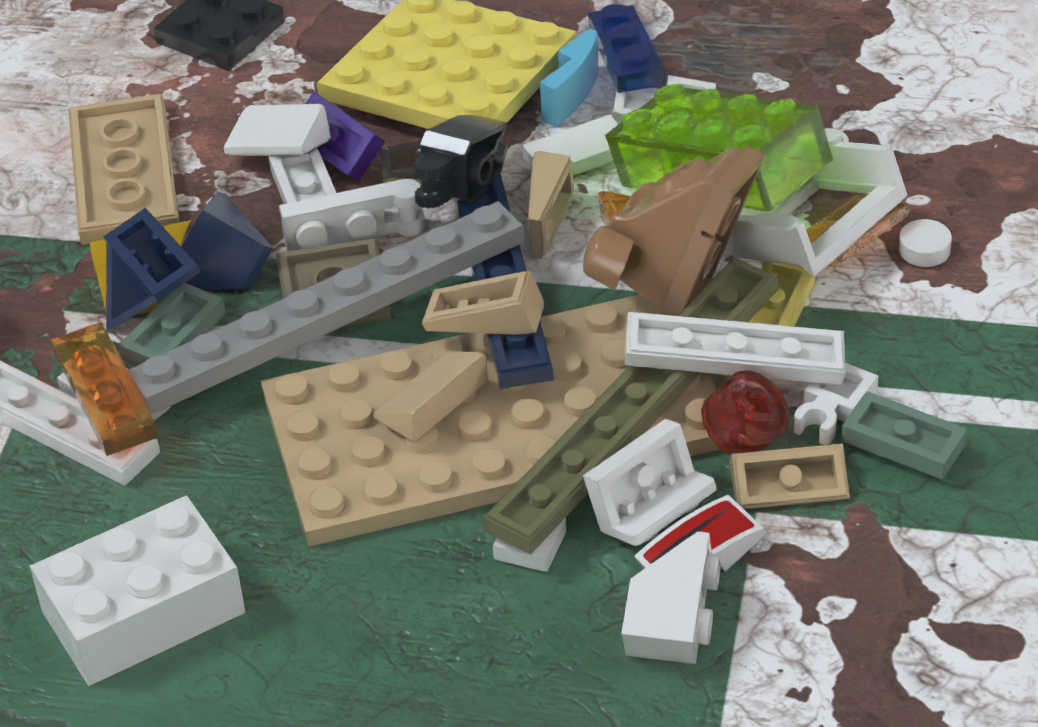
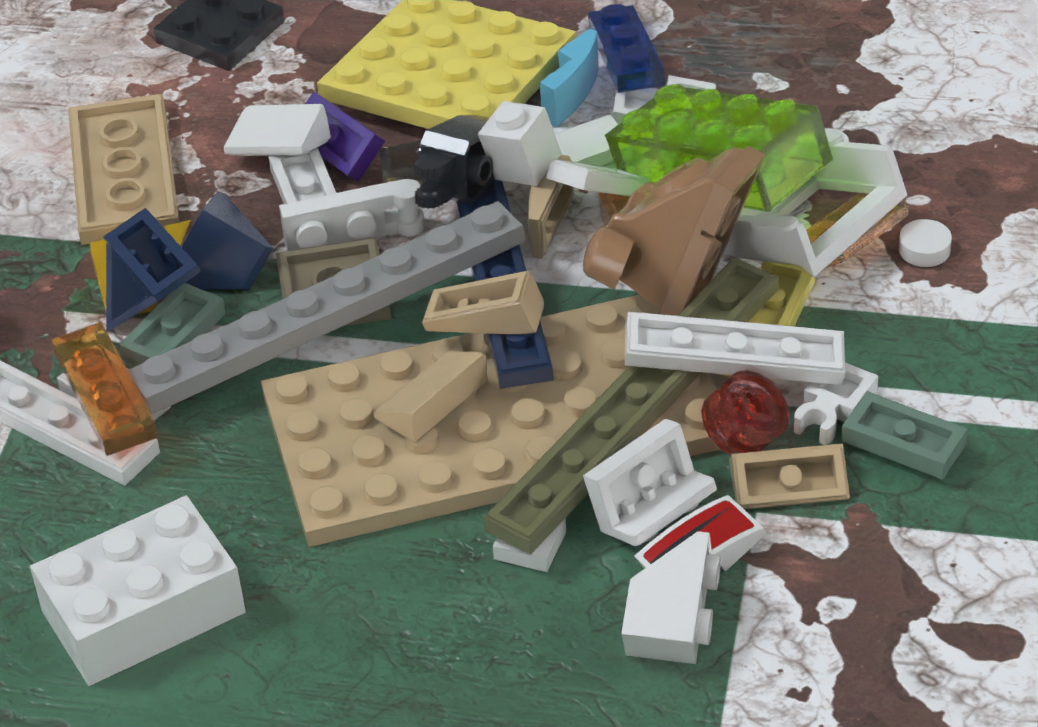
(519, 143): none -> white brick
(595, 177): none -> white tile

